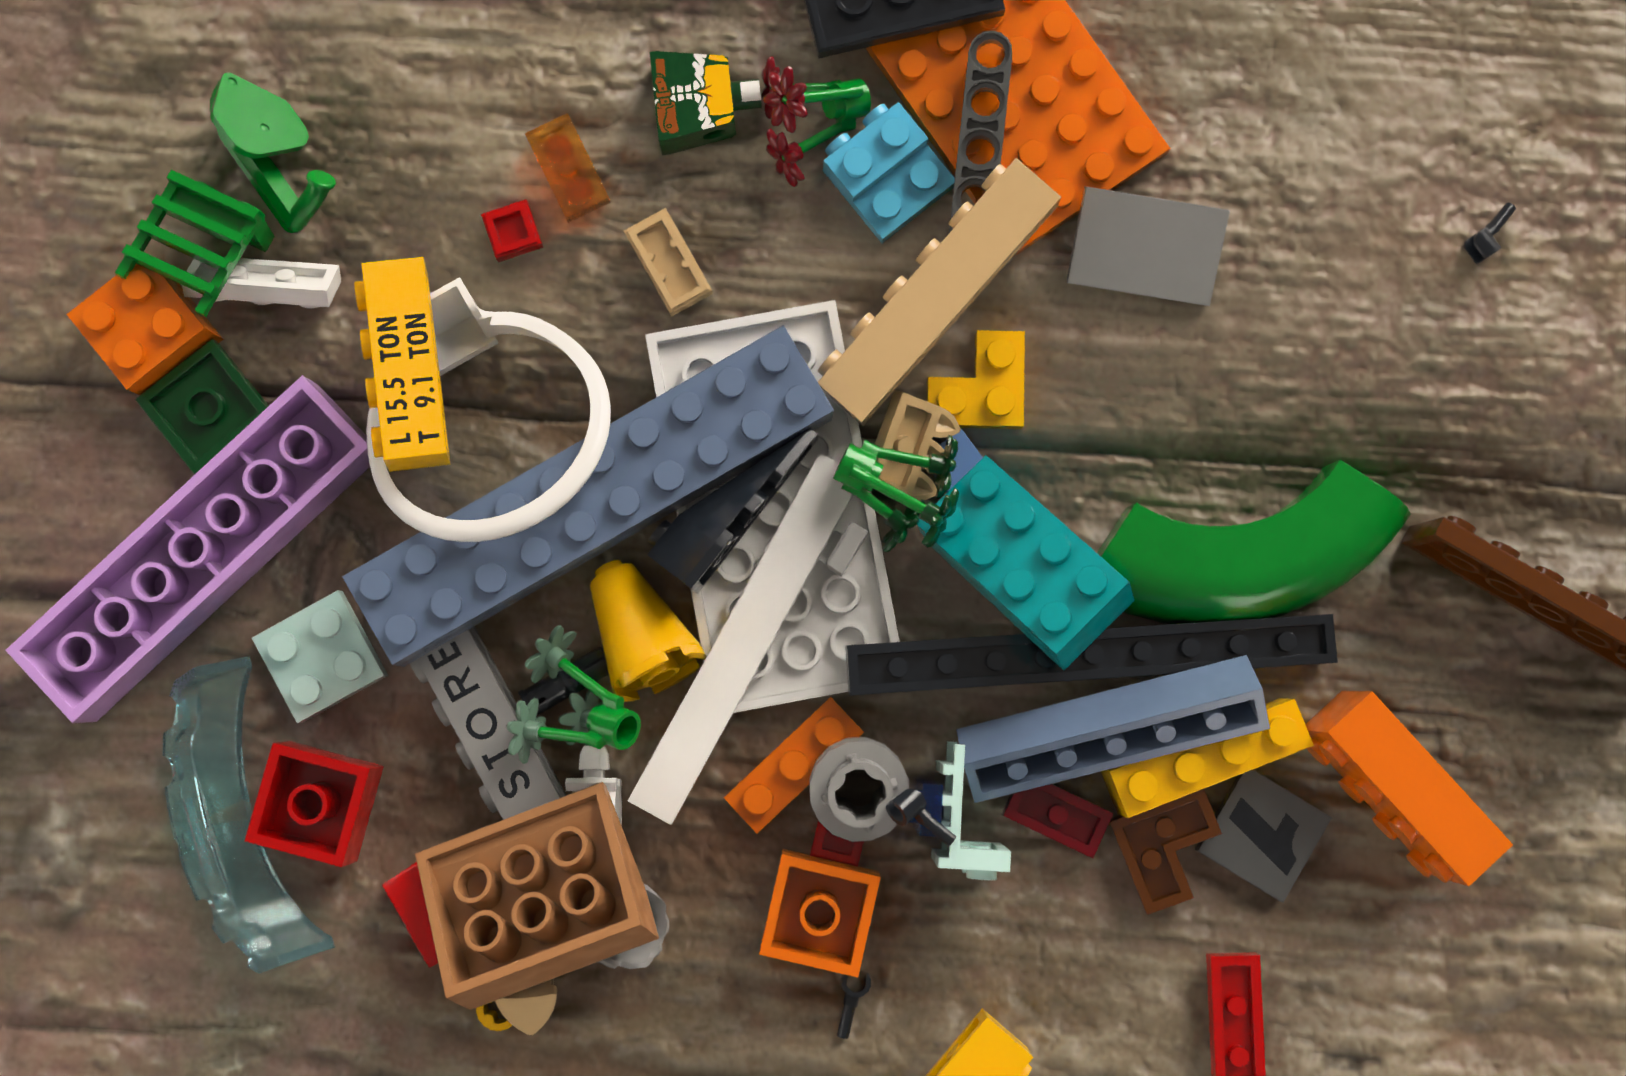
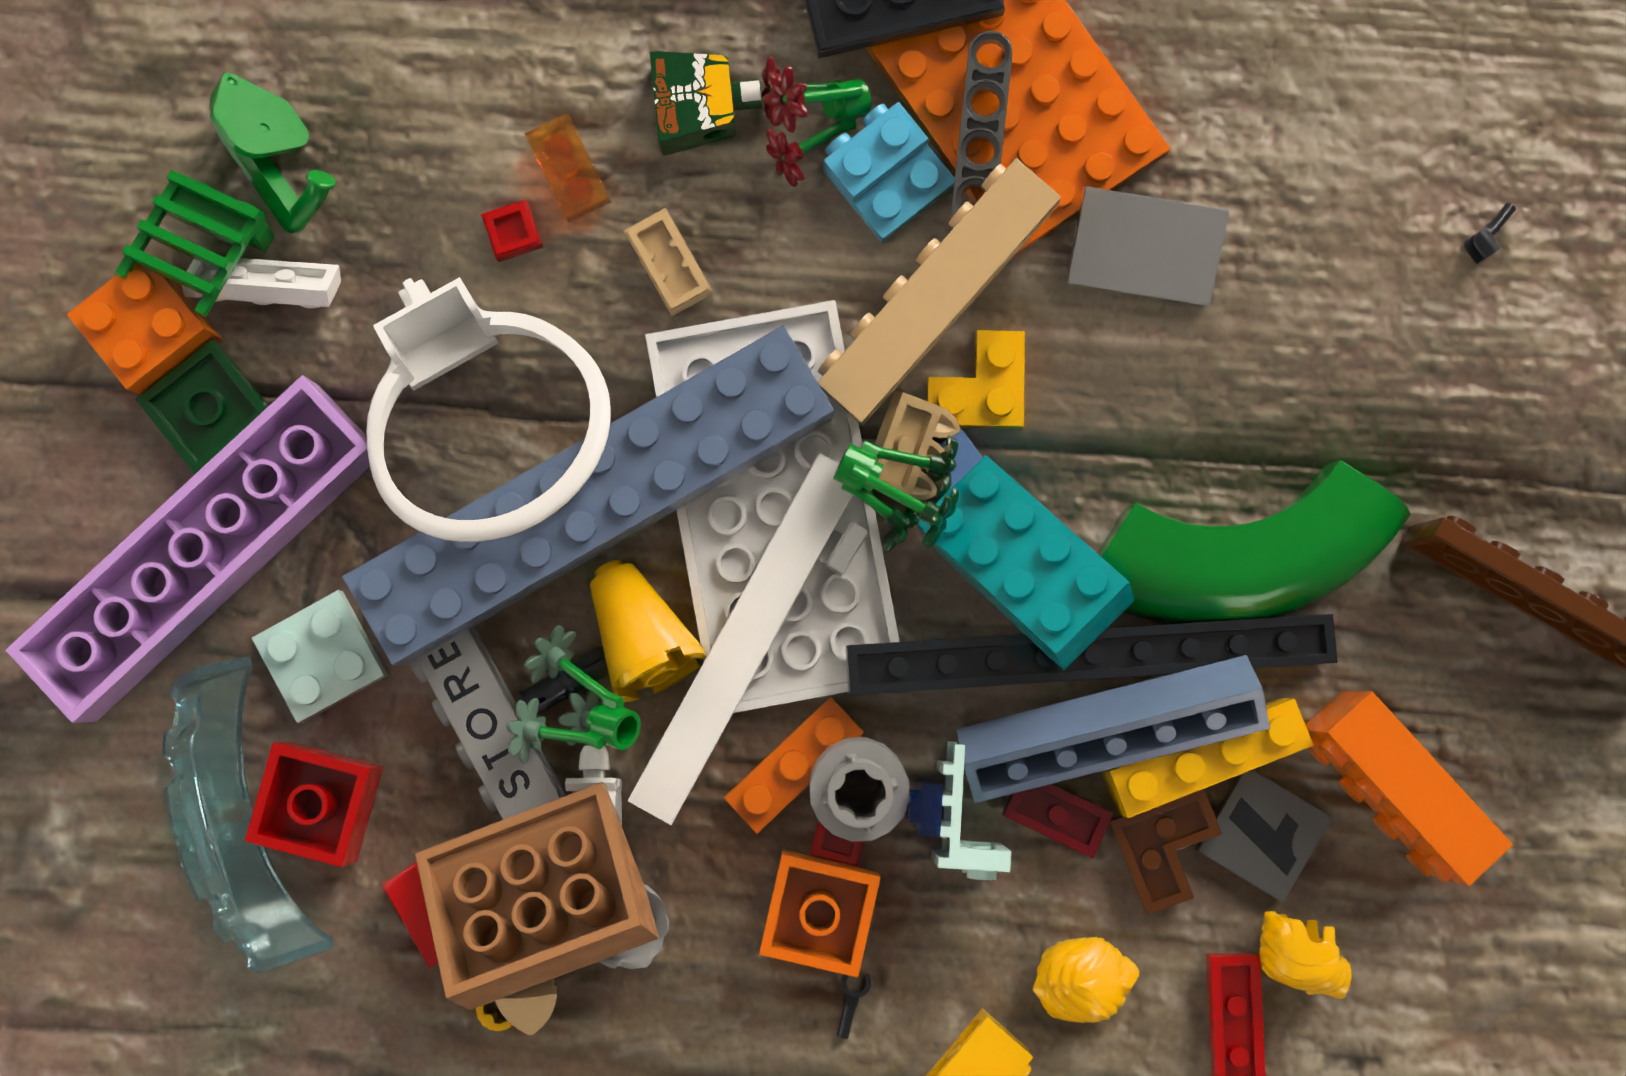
(404, 364): yellow brick -> none
(711, 528): black wedge -> none
(912, 805): black hand -> none
(1084, 980): none -> yellow hair
(1300, 957): none -> yellow hair

